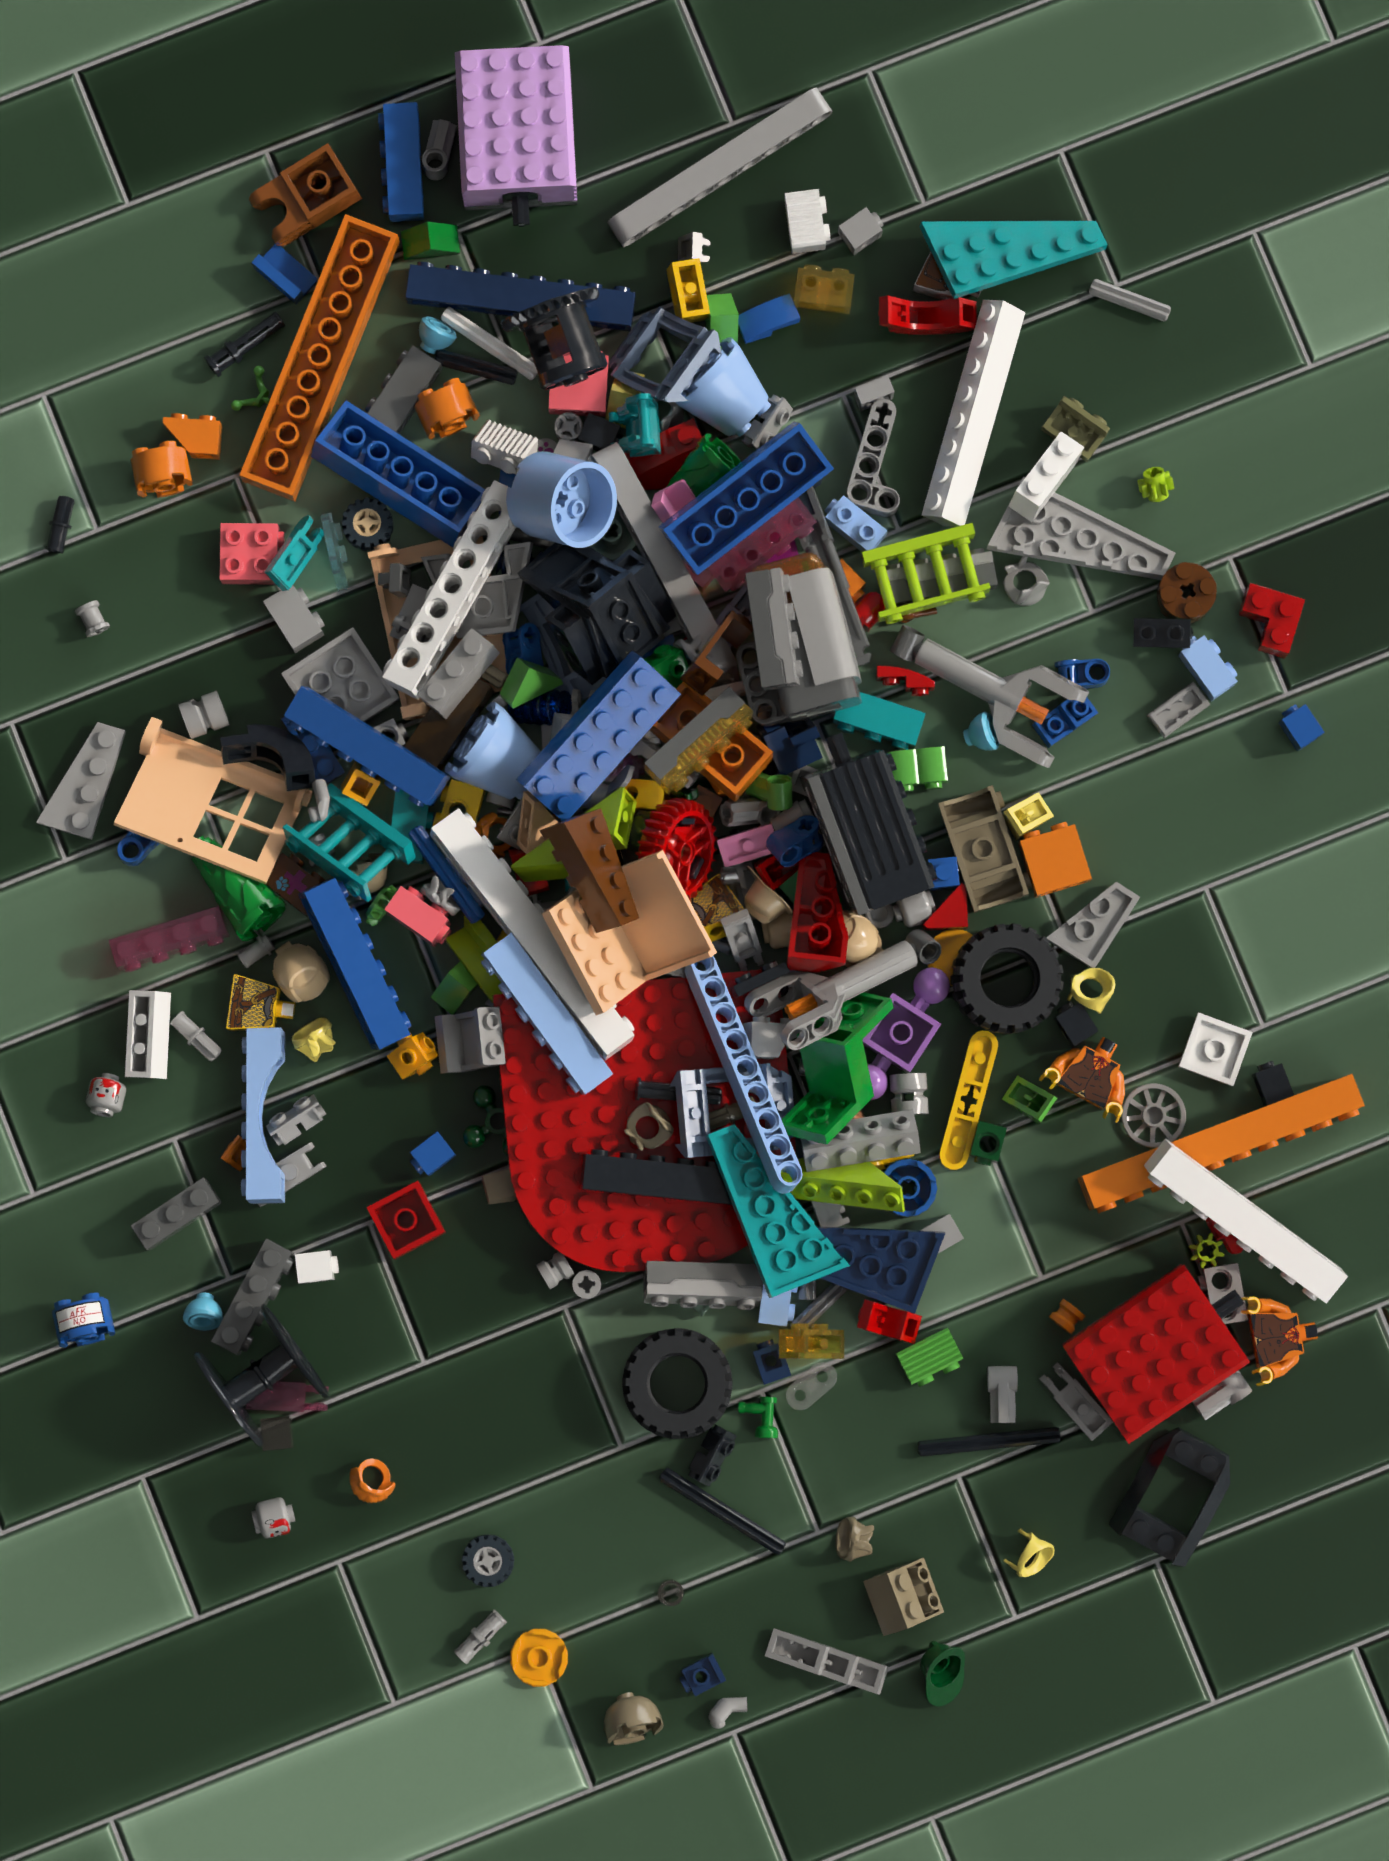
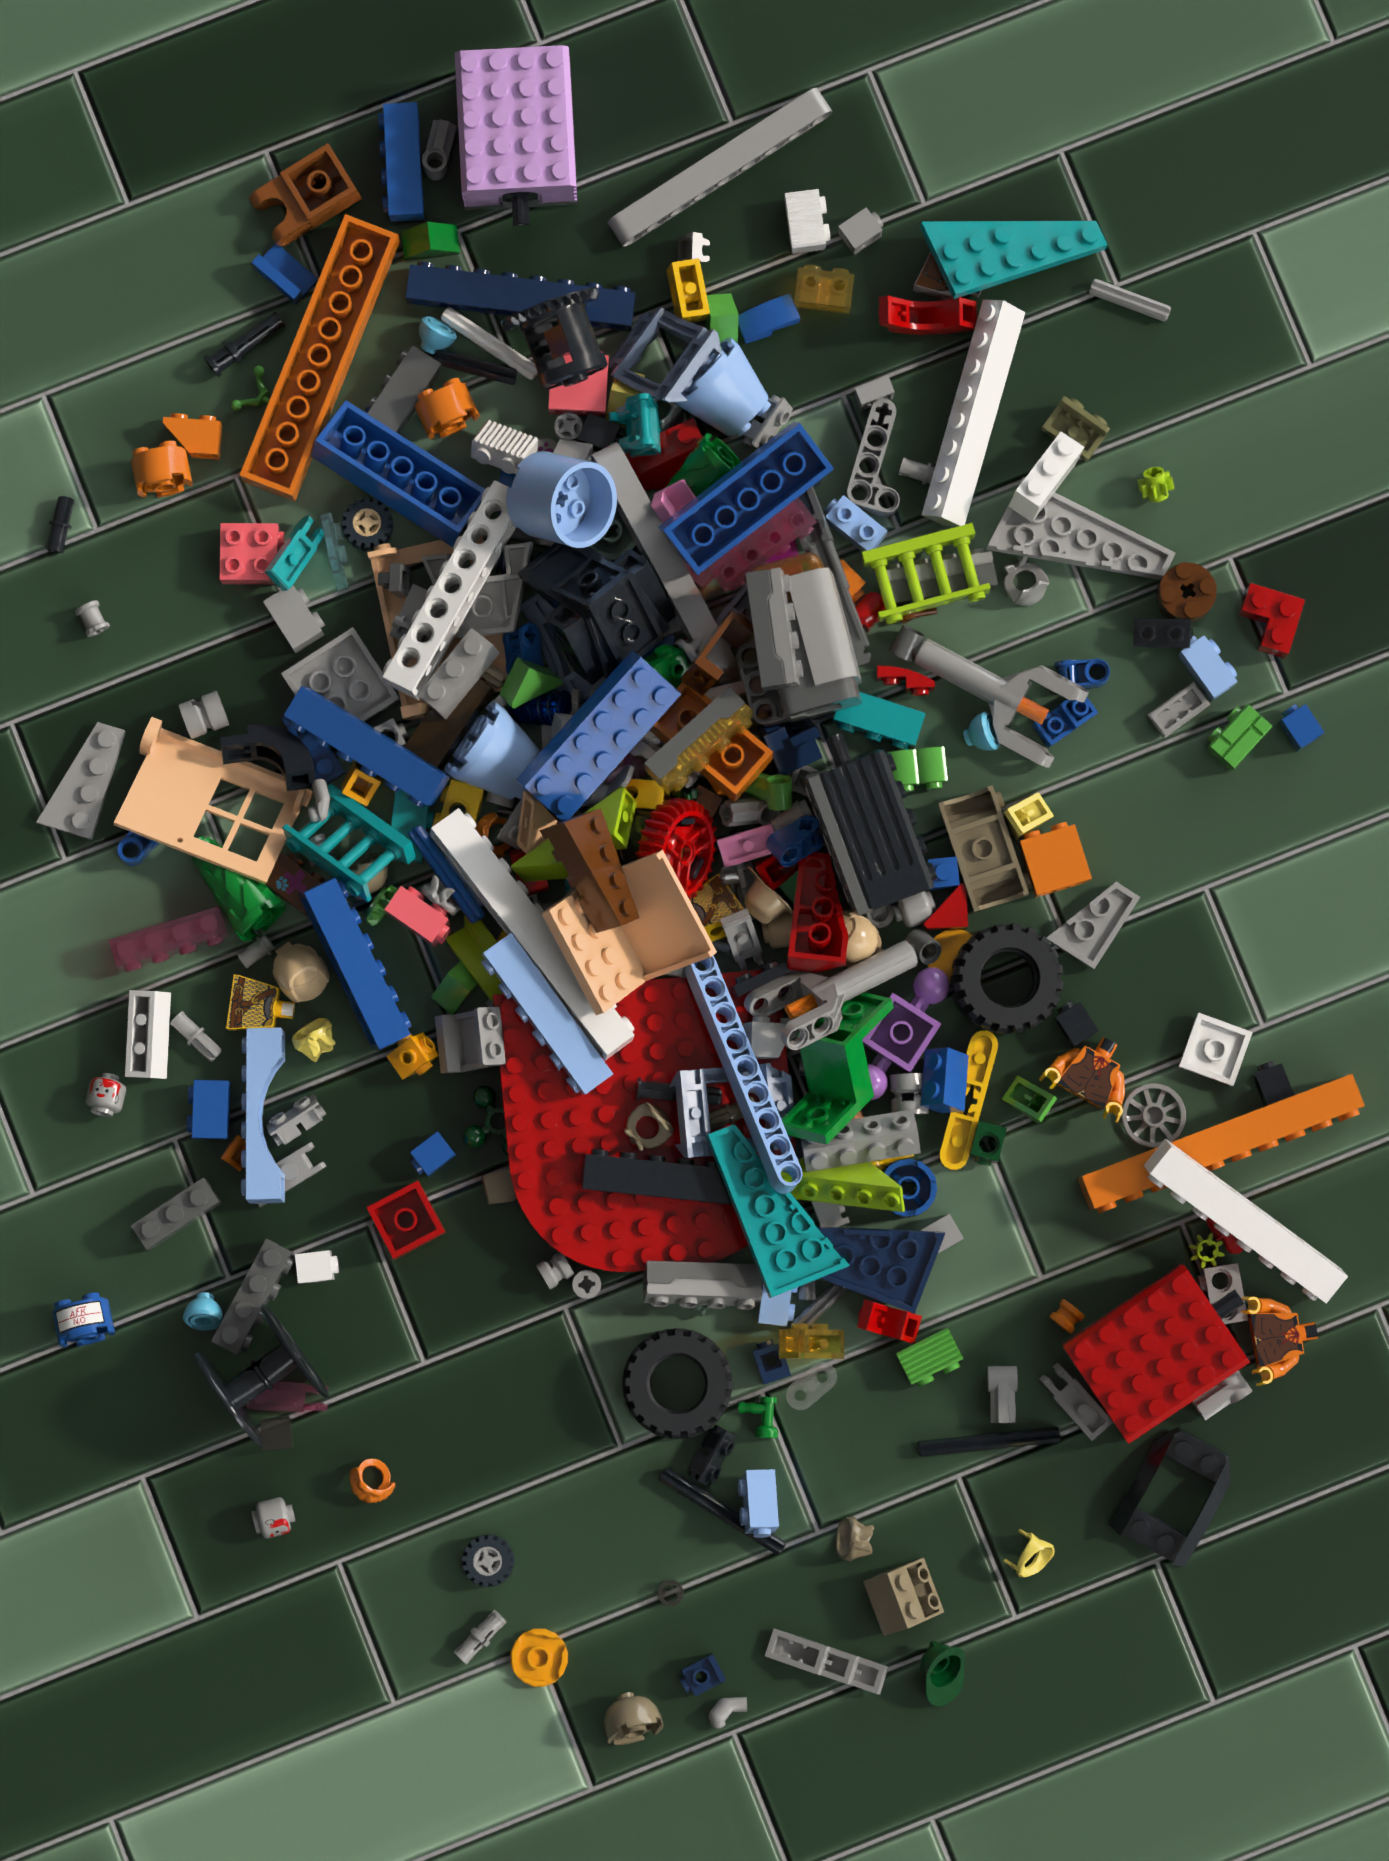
(210, 1109): none -> blue brick
(759, 1502): none -> light blue brick
(917, 470): none -> light grey pin
(944, 1080): none -> blue brick
(1106, 981): light yellow piece -> none
(1238, 737): none -> bright green brick

